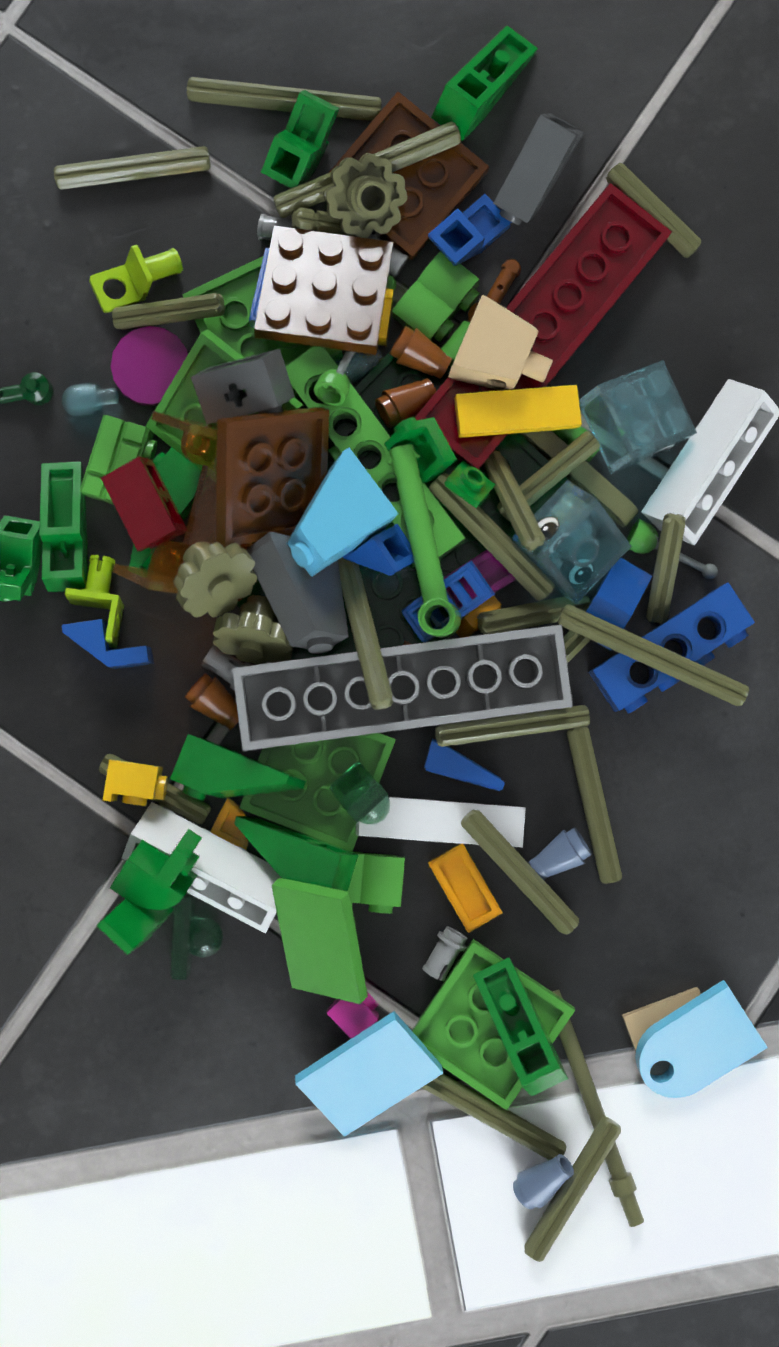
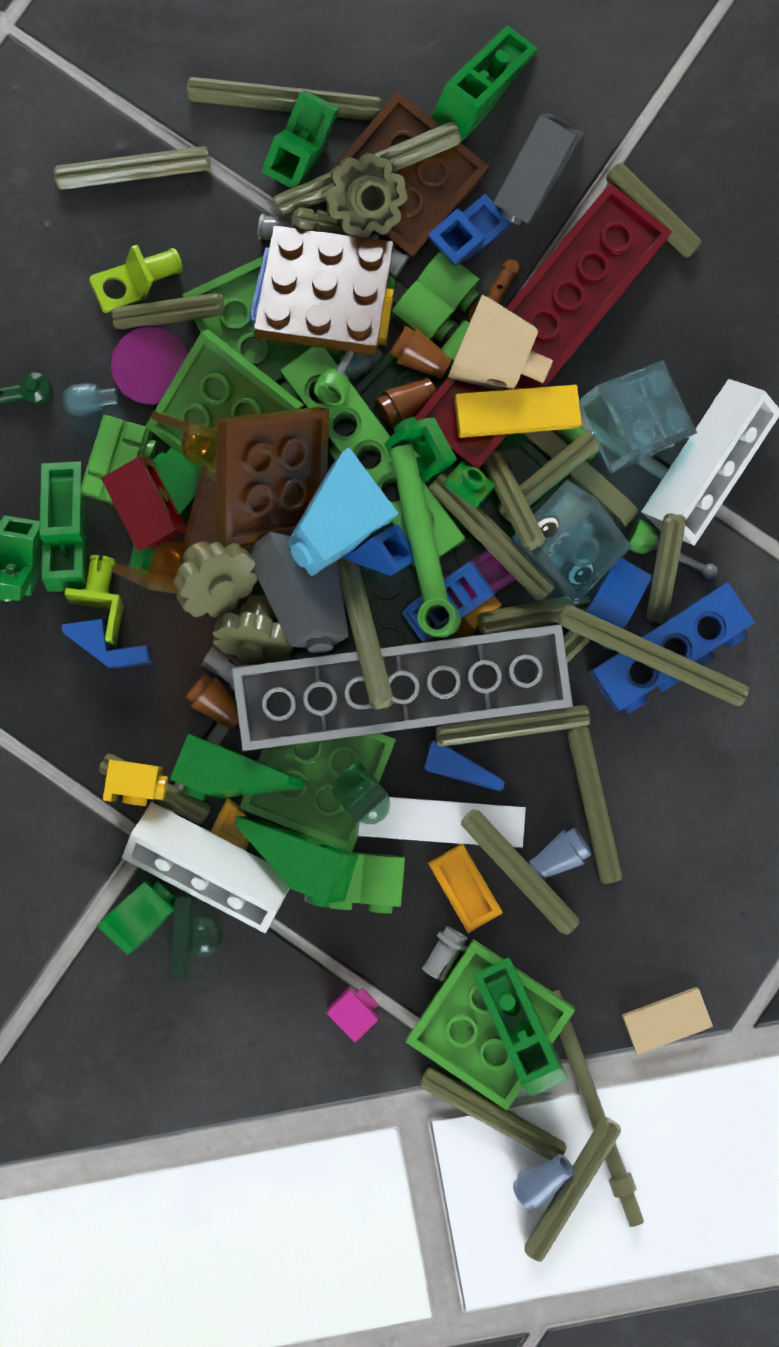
(155, 879): green brick -> none
(261, 375): dark grey brick -> none
(320, 940): bright green tile -> none
(369, 1074): medium azure tile -> none
(699, 1042): medium azure tile -> none

